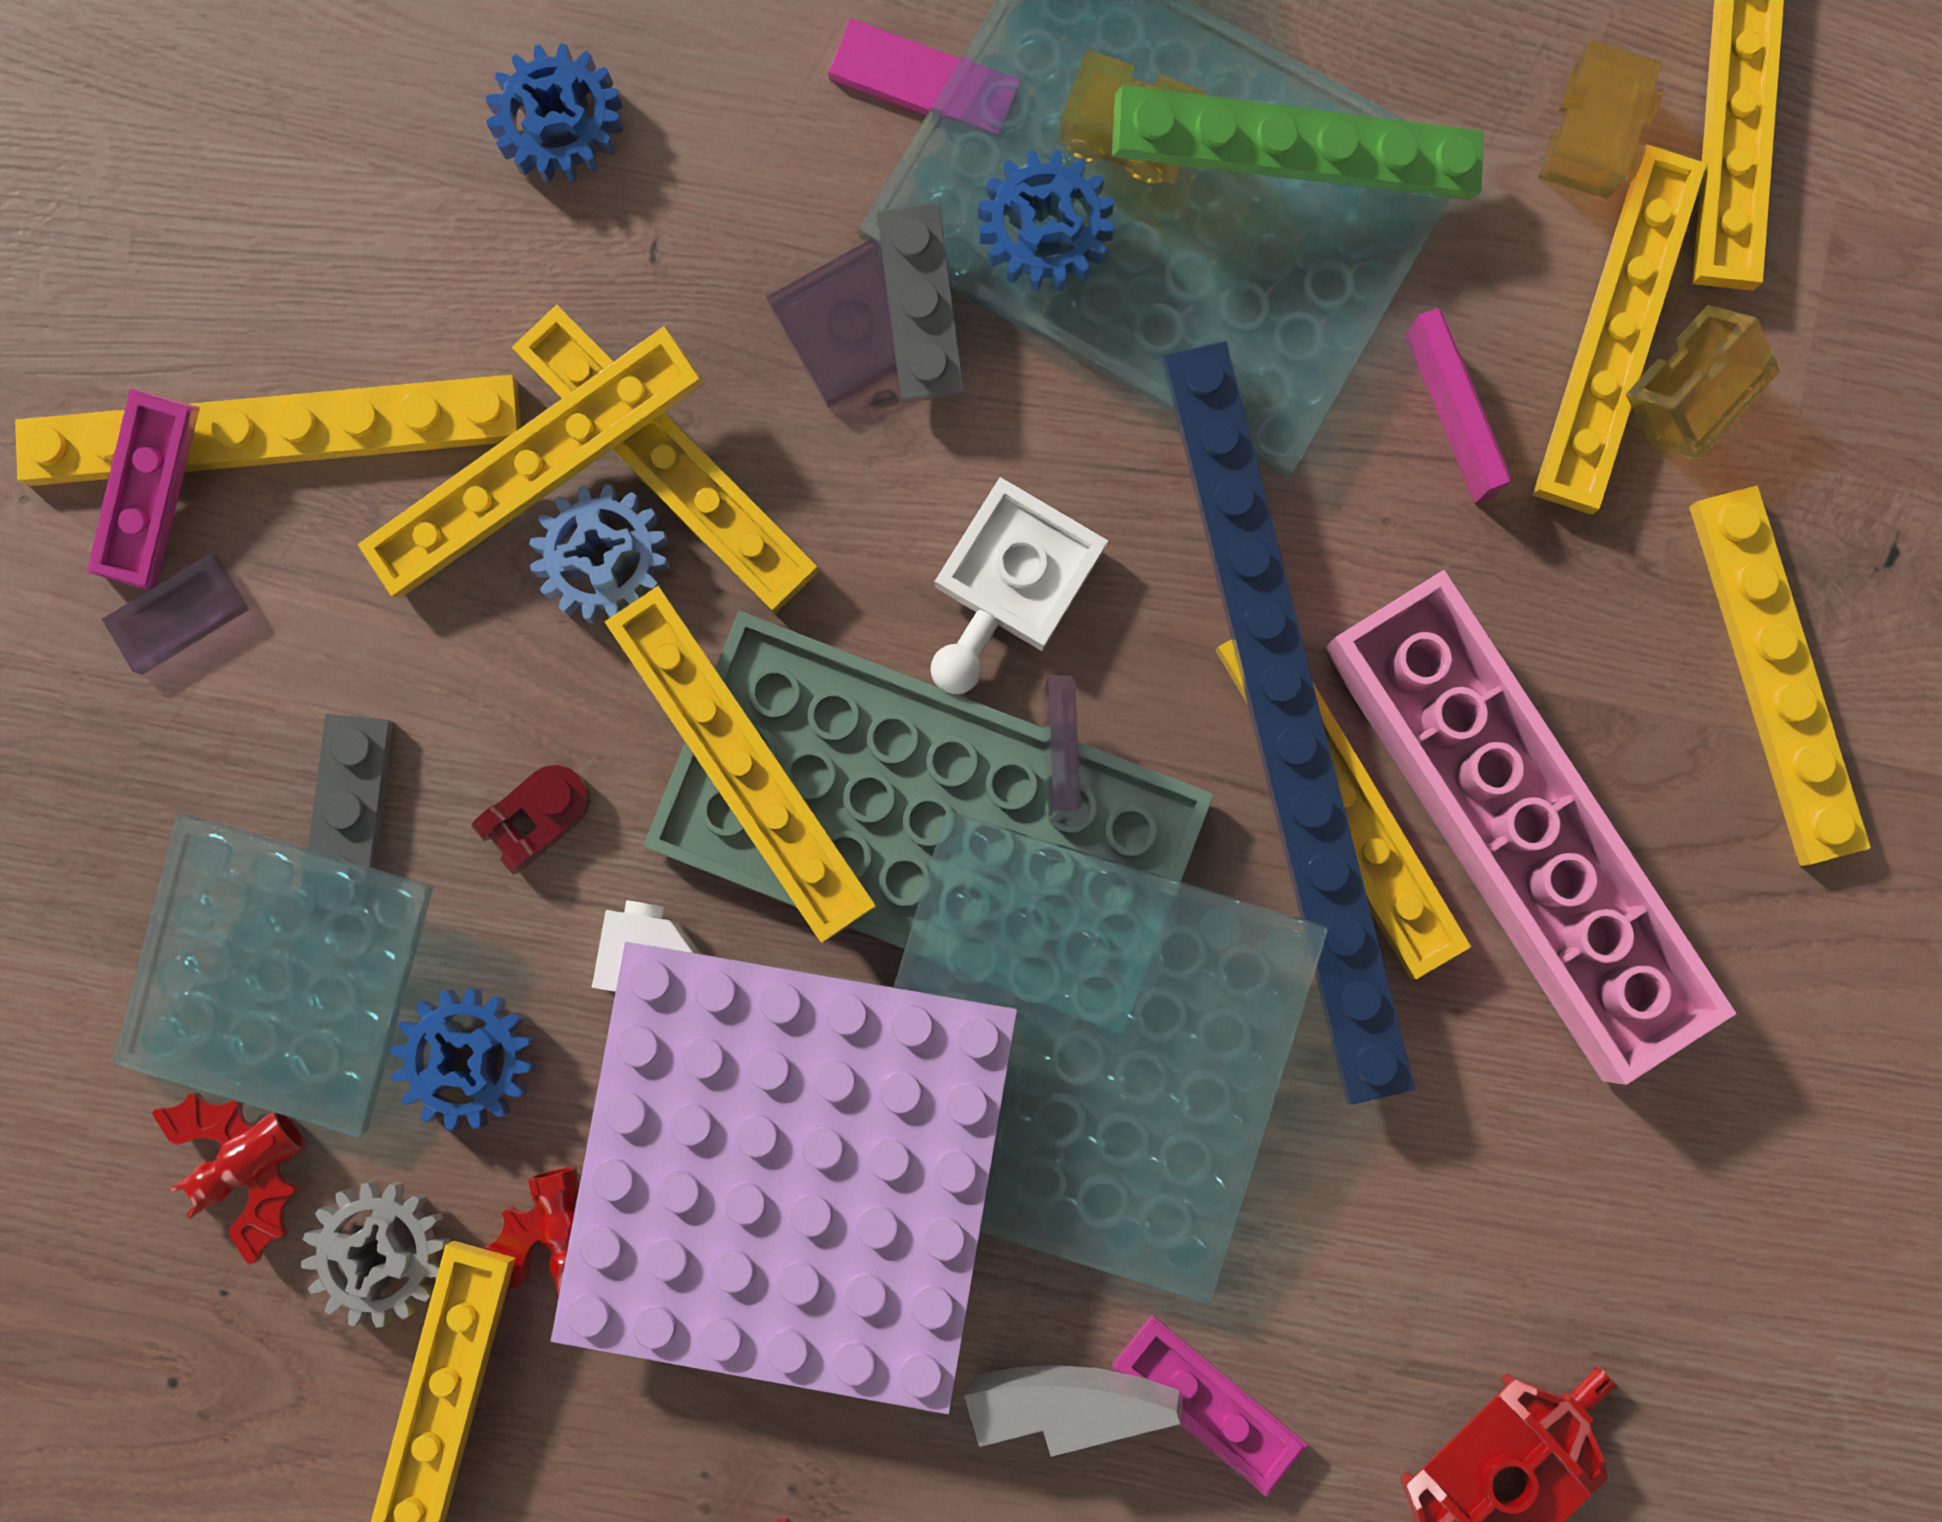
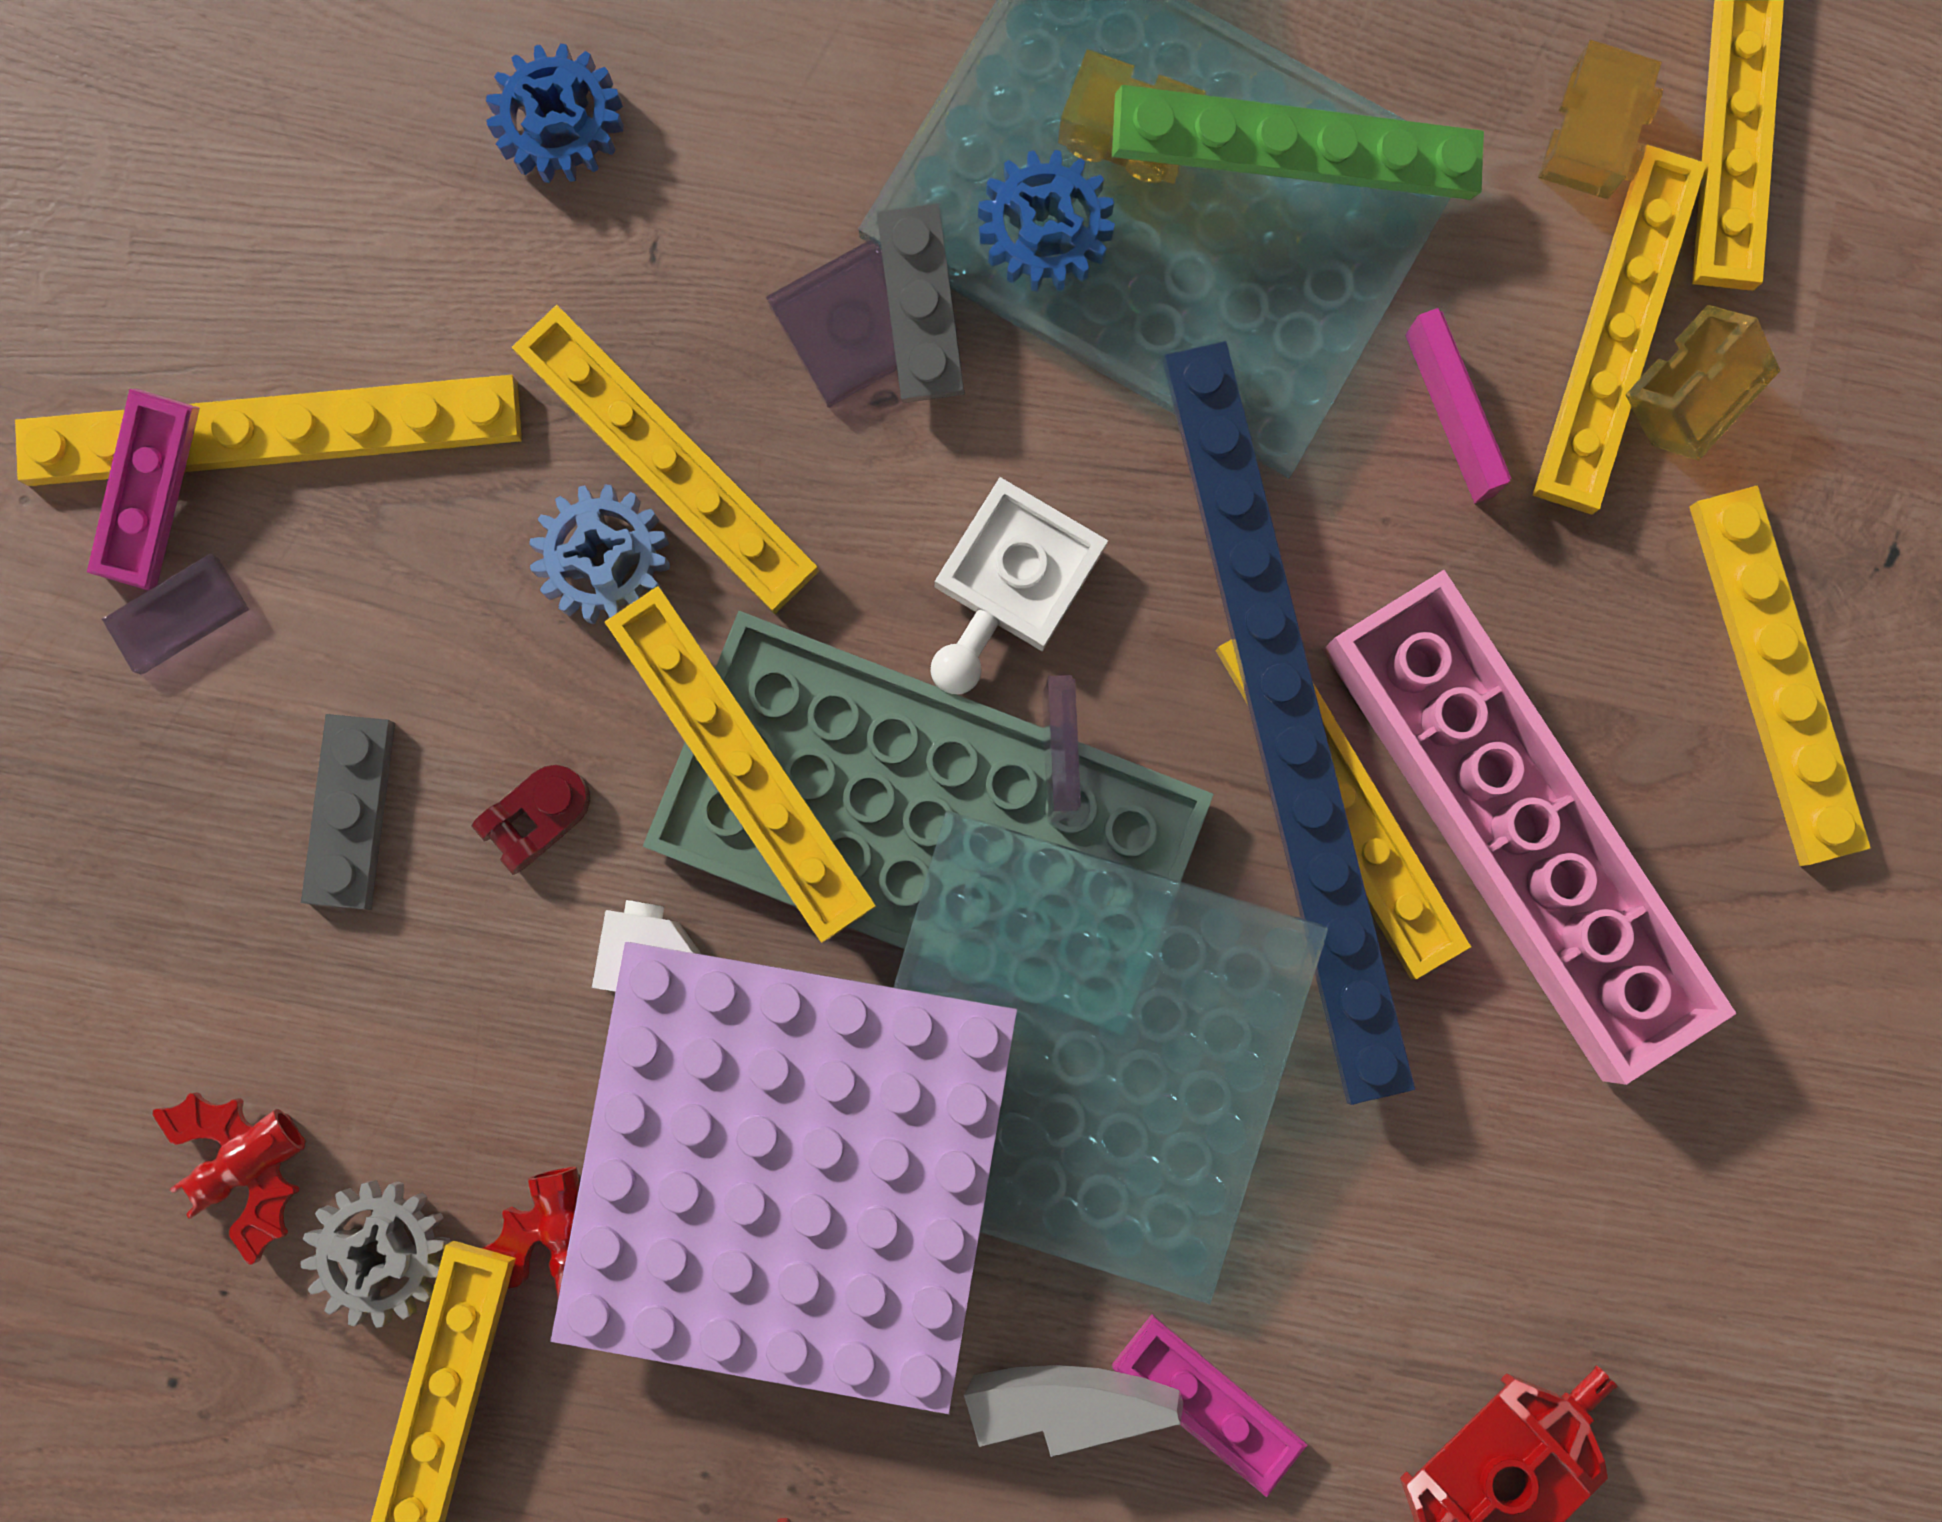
(272, 974): clear light blue plate -> none
(444, 1037): blue gear -> none
(531, 463): yellow plate -> none
(891, 67): dark pink tile -> none

